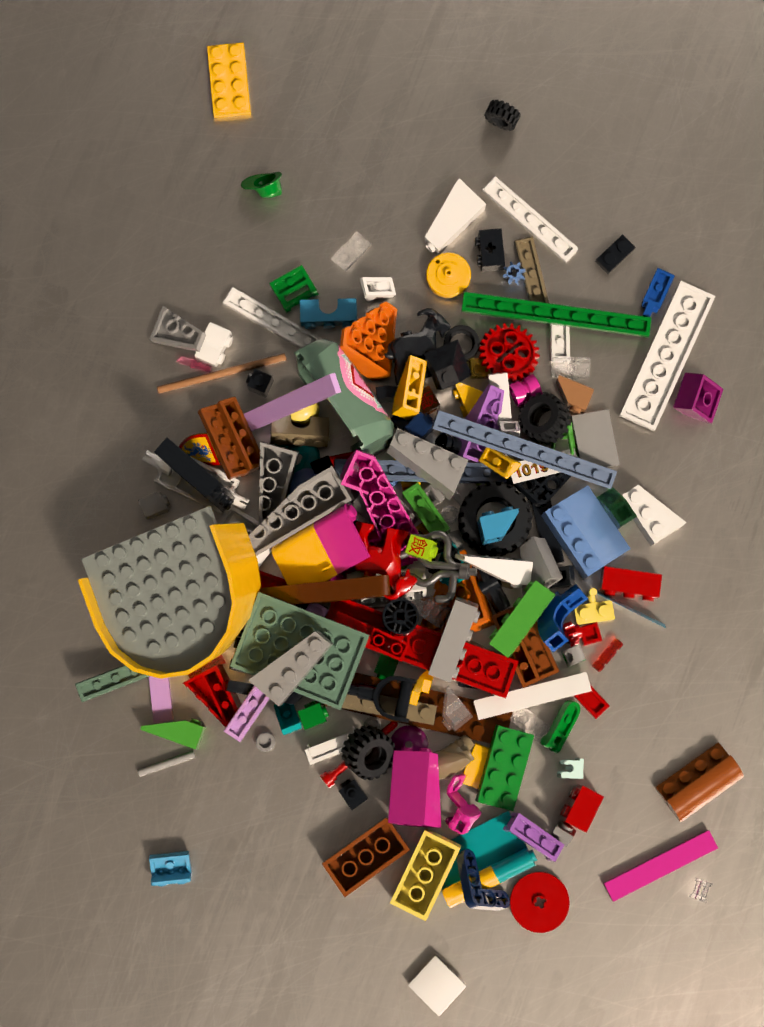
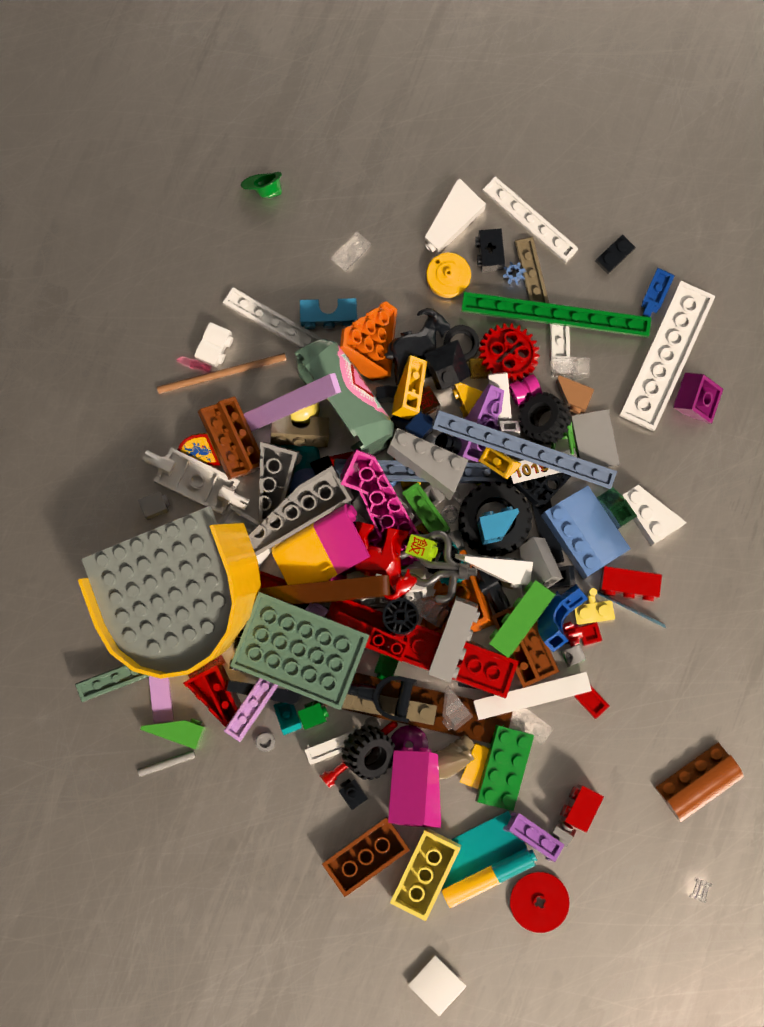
(170, 868): dark azure bracket -> none
(176, 332): light grey wing -> none
(195, 475): black window -> none
(228, 80): yellow plate -> none
(259, 382): black brick -> none
(289, 670): light grey wedge -> none
(291, 283): green plate -> none
(377, 287): white slope -> none
(423, 685): yellow slope -> none
(466, 813): dark pink piece -> none
(473, 892): dark blue beam -> none
(502, 115): black tyre -> none
(561, 726): green plate -> none
(574, 768): light aqua hinge -> none
(607, 655): clear red axle -> none
(660, 865): dark pink tile -> none

